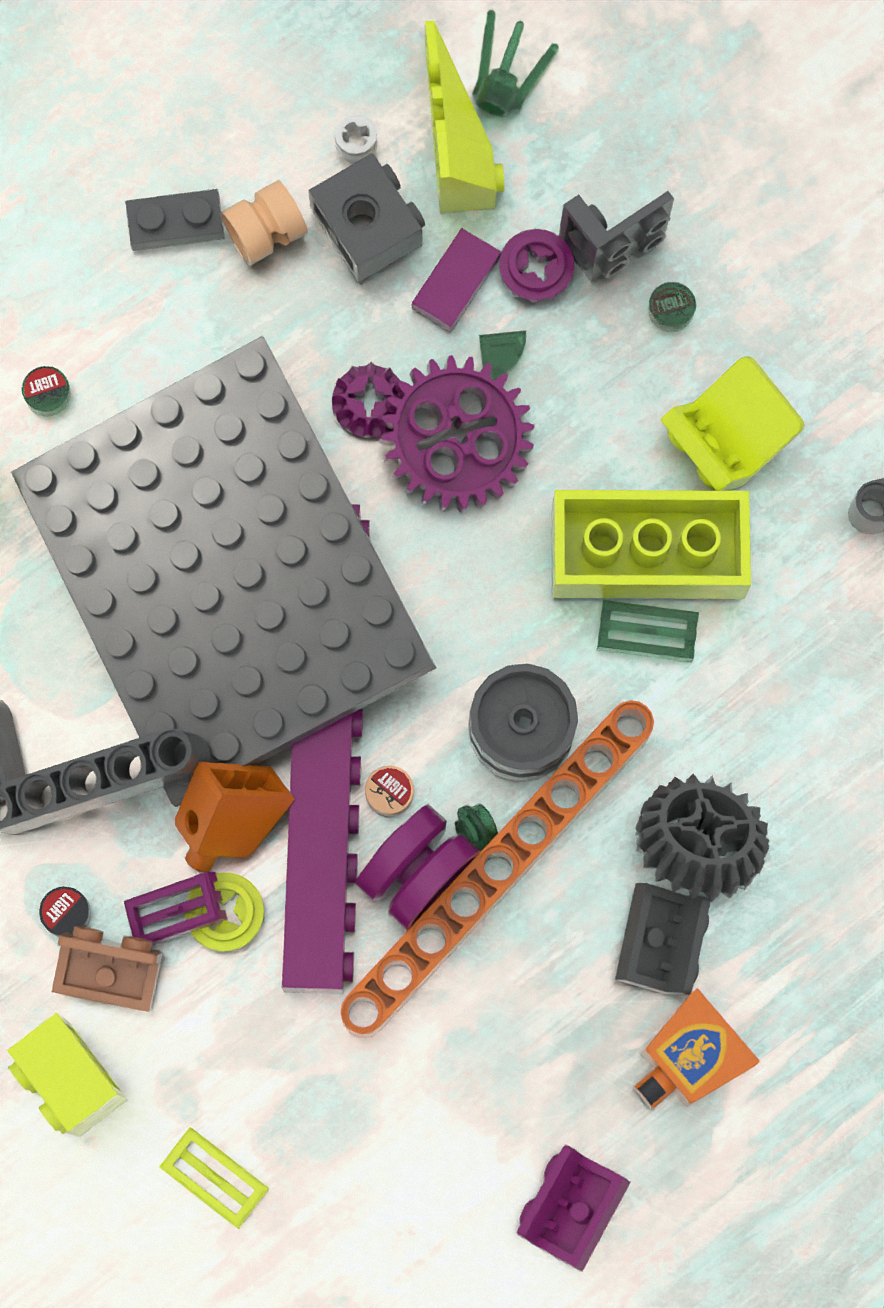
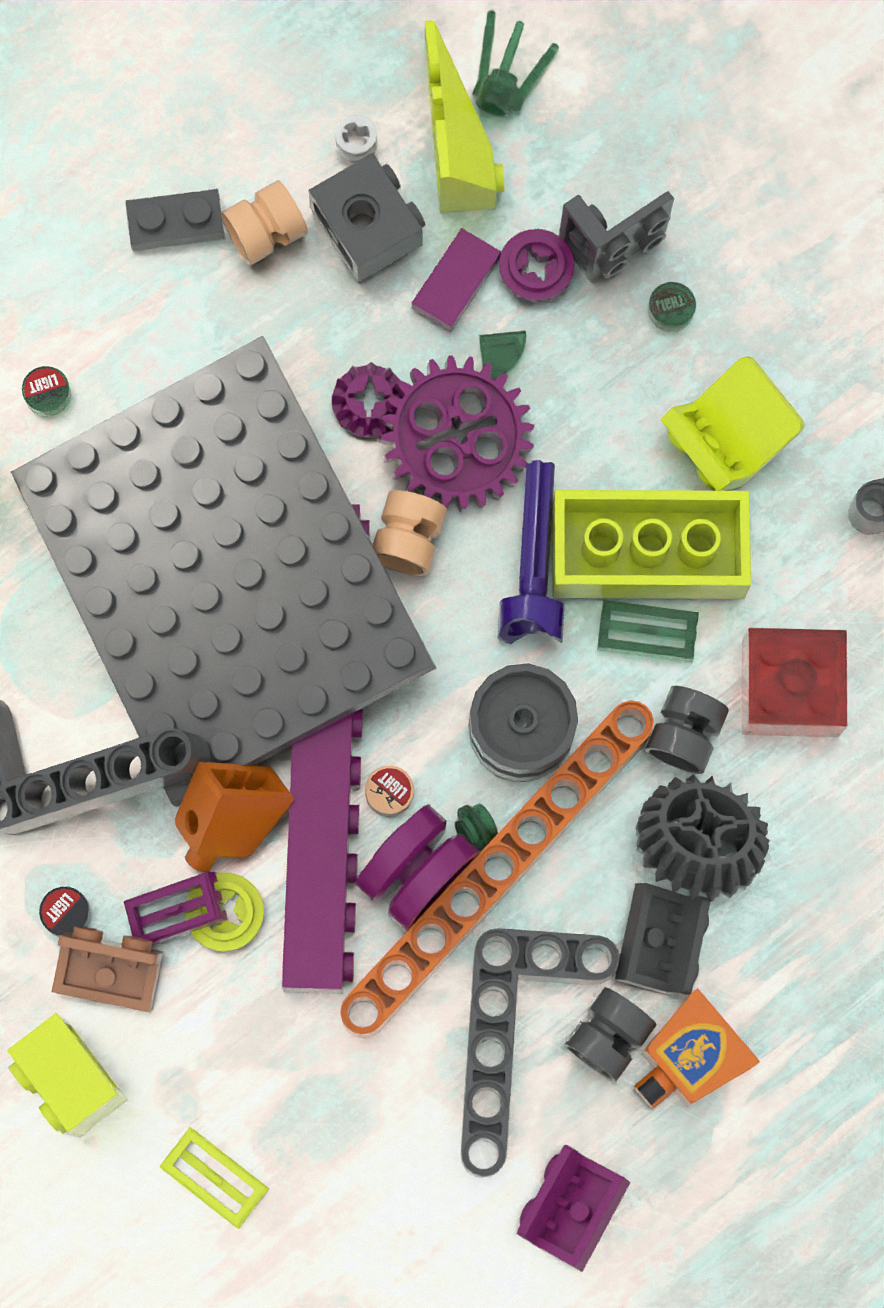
(410, 526): none -> light nougat wheel
(502, 1027): none -> dark grey beam
(531, 609): none -> dark purple piece
(610, 1034): none -> dark grey wheel
(684, 746): none -> dark grey wheel
(794, 682): none -> clear red brick

